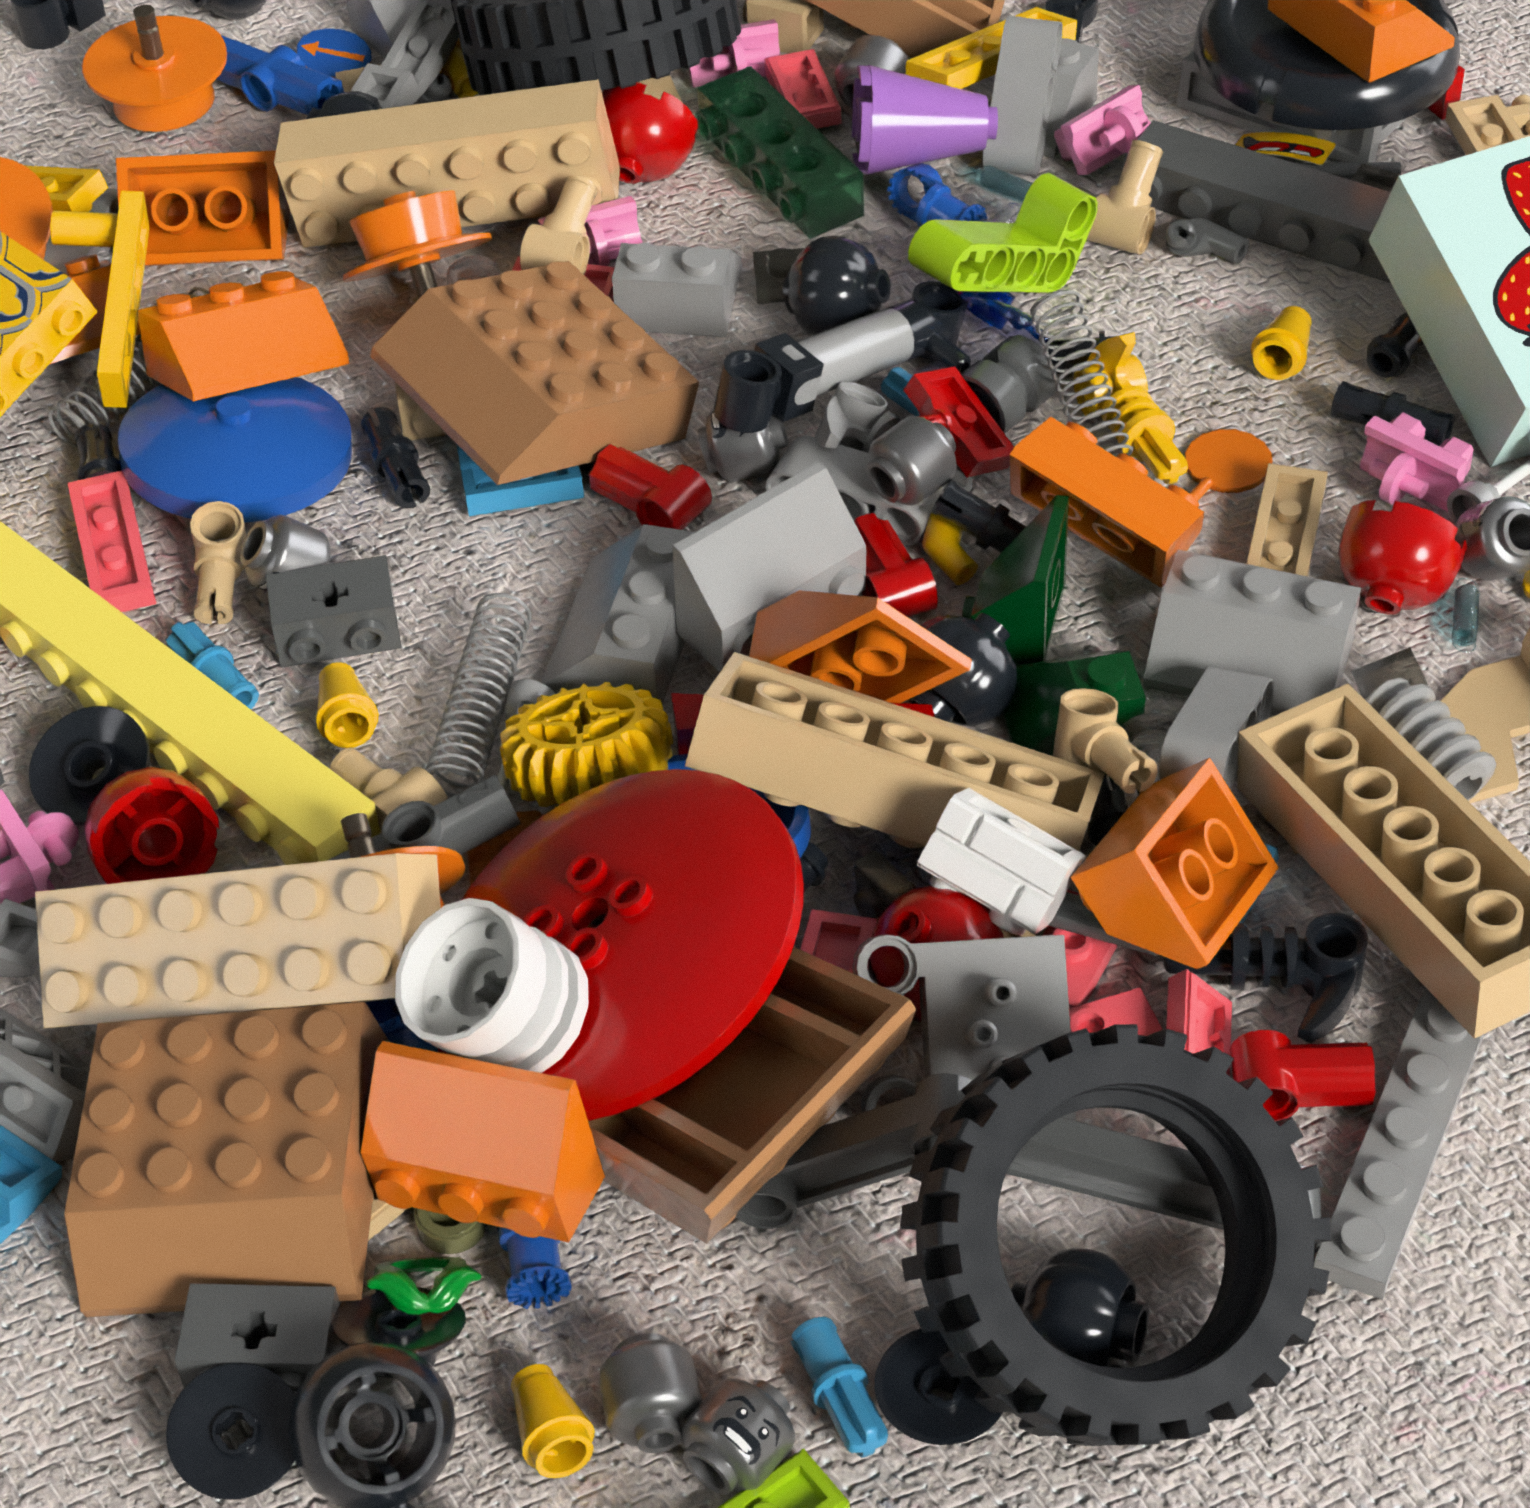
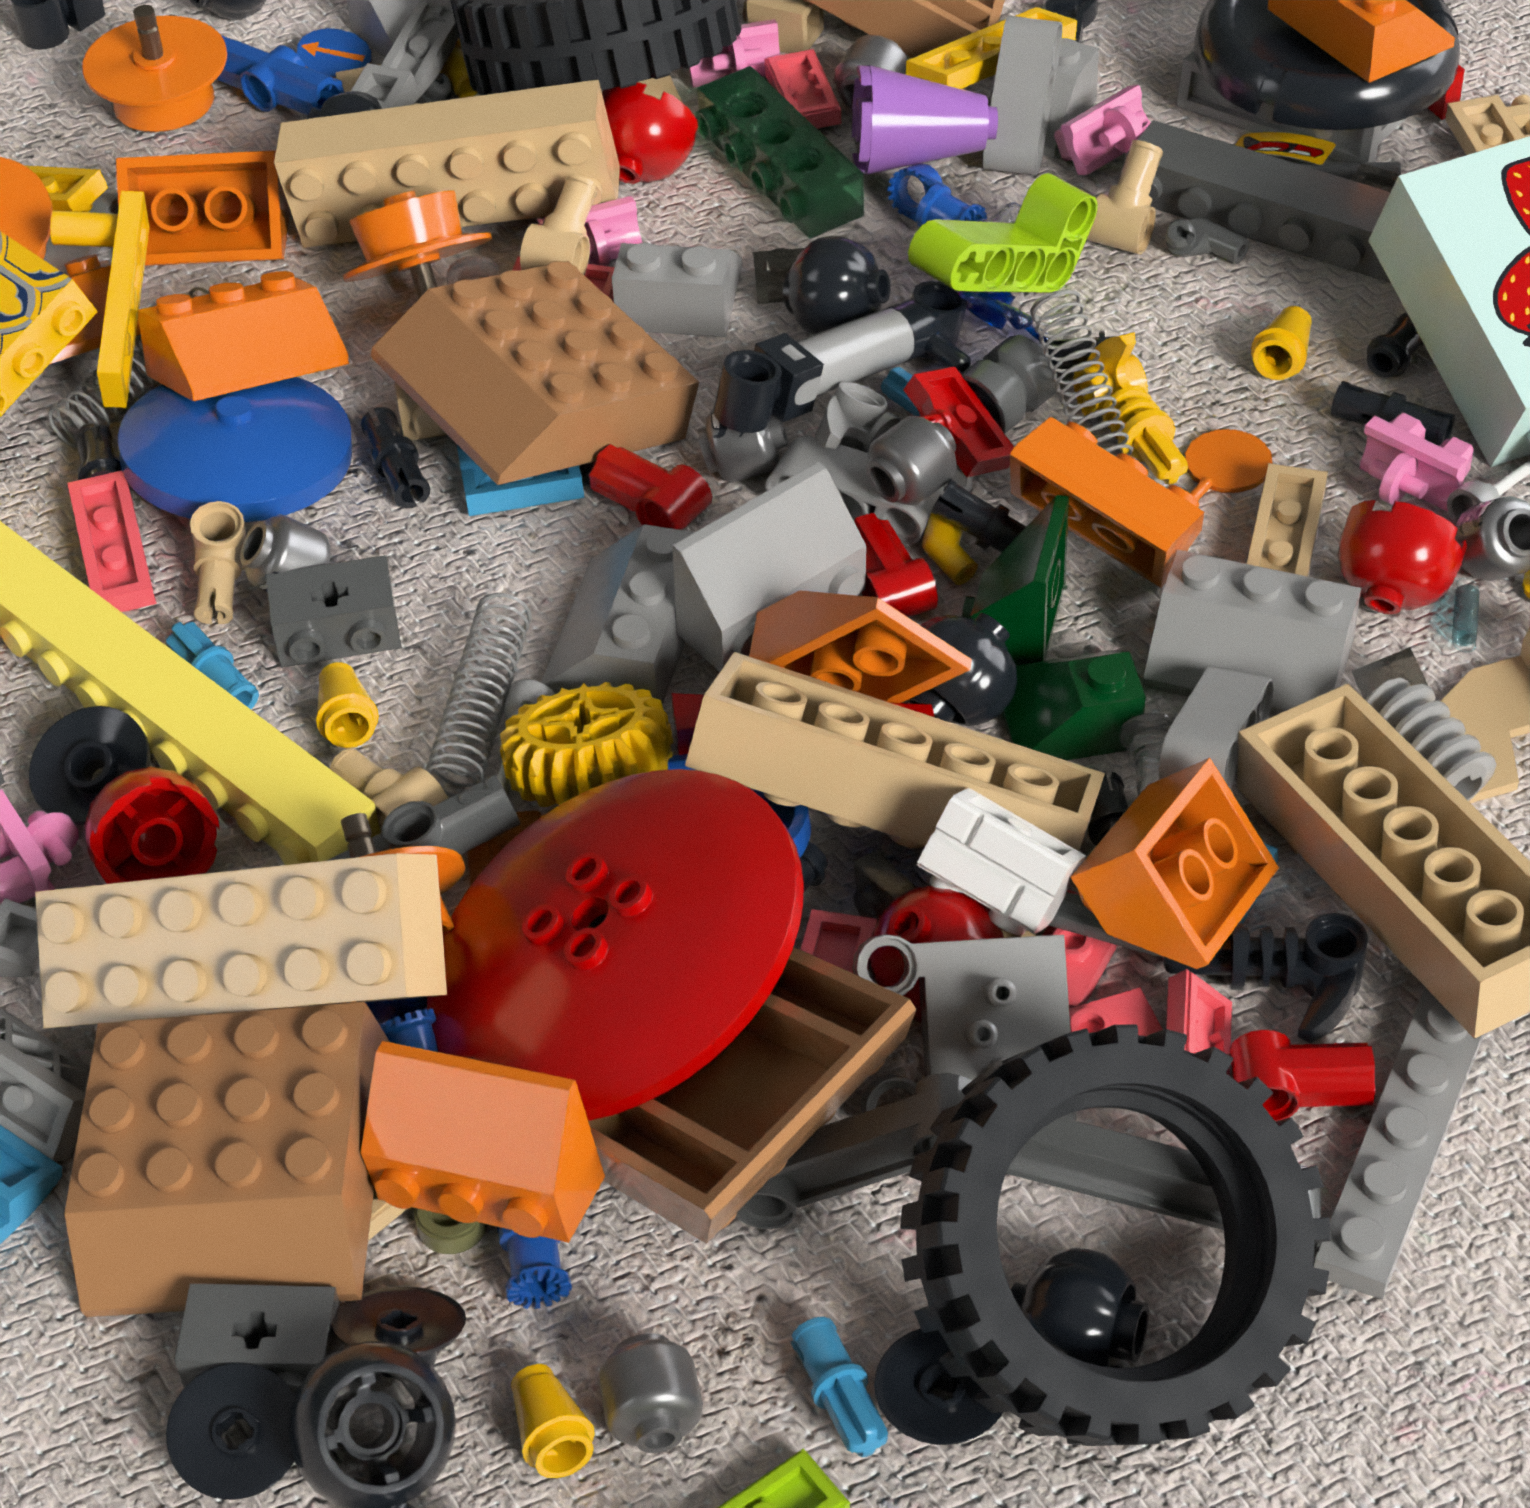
(403, 1293): green piece -> none
(491, 987): white wheel -> none
(738, 1435): flat silver head -> none
(1004, 182): clear light blue piece -> none
(1093, 739): tan pin -> none

